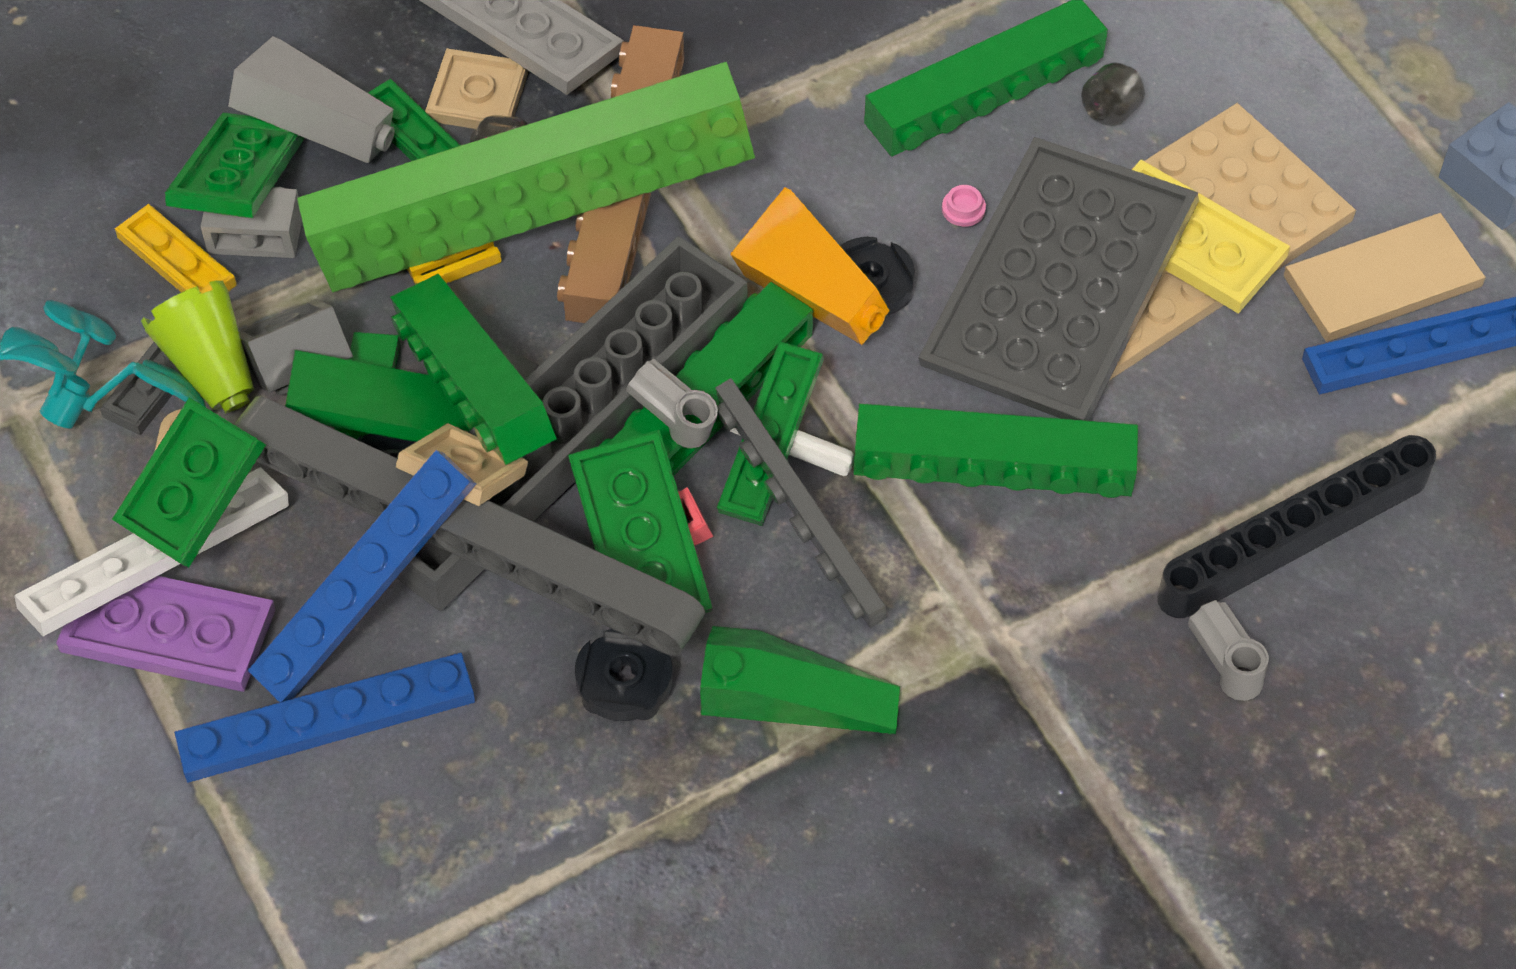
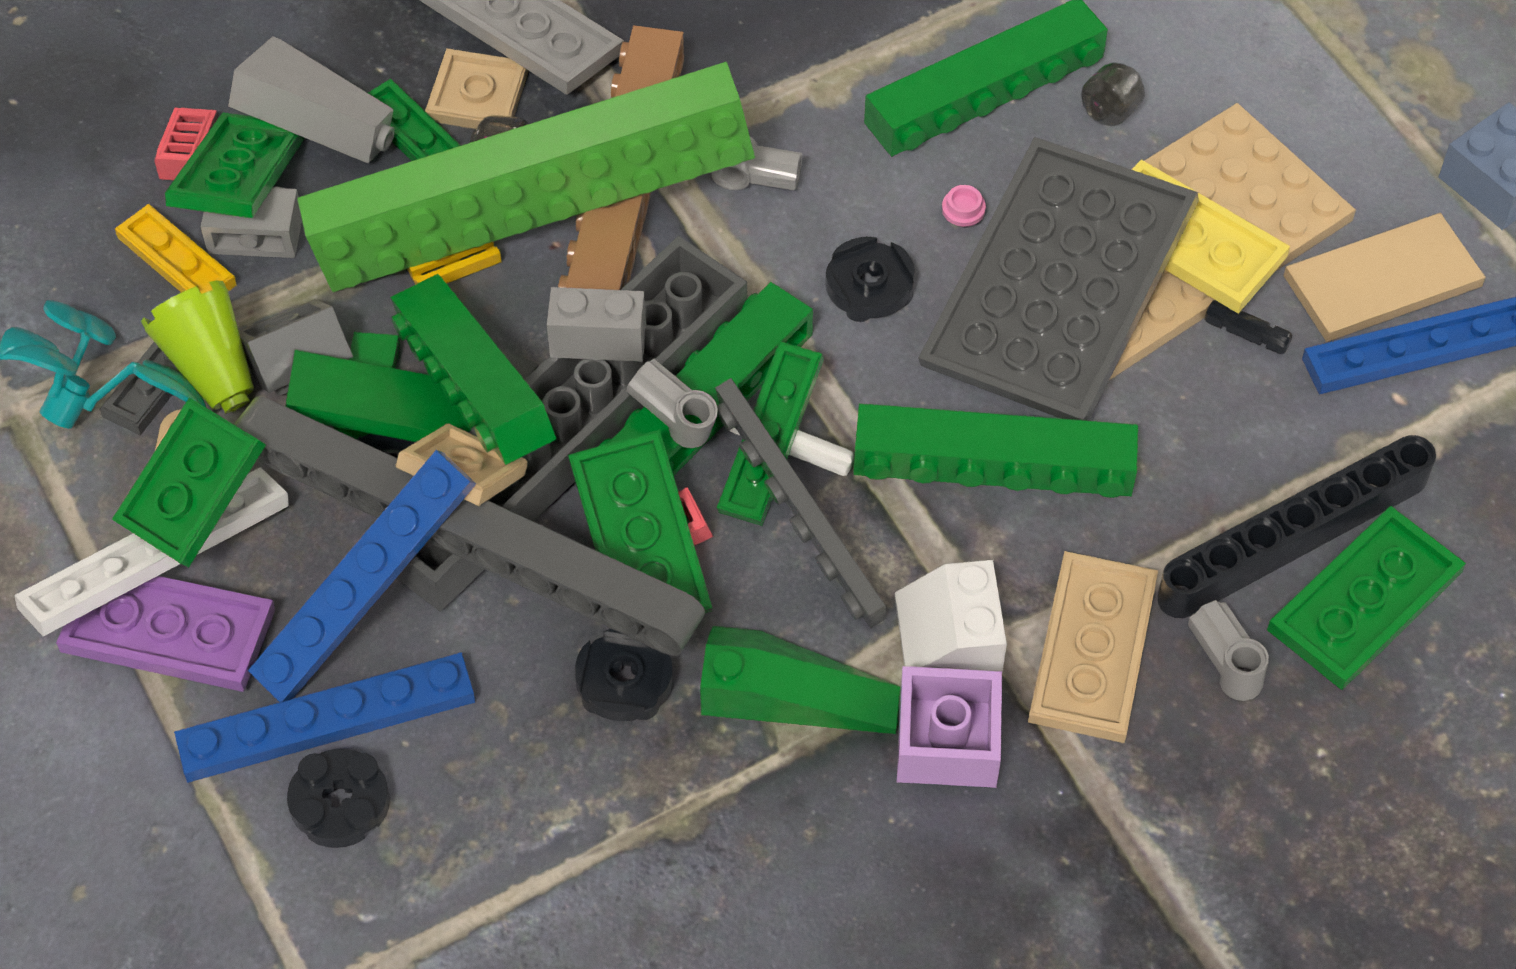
(167, 160): none -> coral slope
(357, 815): none -> black plate
(596, 324): none -> light grey brick
(768, 168): none -> light grey piece
(806, 261): light orange slope -> none
(949, 727): none -> lavender brick
(953, 619): none -> white slope
(1093, 647): none -> tan tile
(1248, 327): none -> black axle
(1366, 597): none -> green plate

